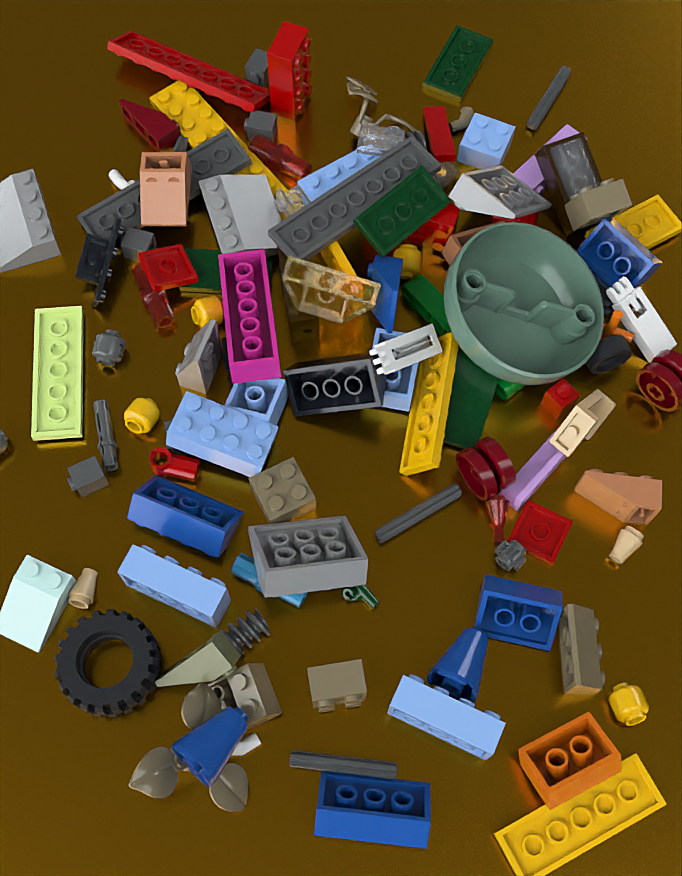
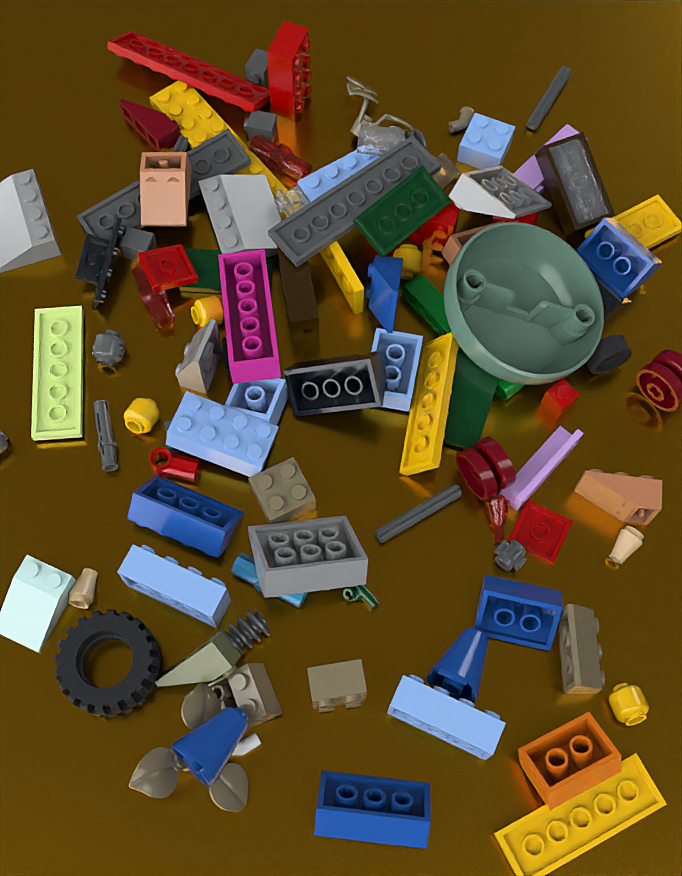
(87, 477): dark grey brick -> none
(118, 180): white arm -> none
(327, 291): clear yellow wedge -> none
(343, 764): dark grey axle -> none
(407, 348): white hinge -> none
(439, 134): red tile -> none
(458, 63): dark green tile -> none
(582, 422): tan panel -> none
(598, 203): dark tan brick -> none
(611, 328): orange piece -> none
(648, 329): white hinge -> none

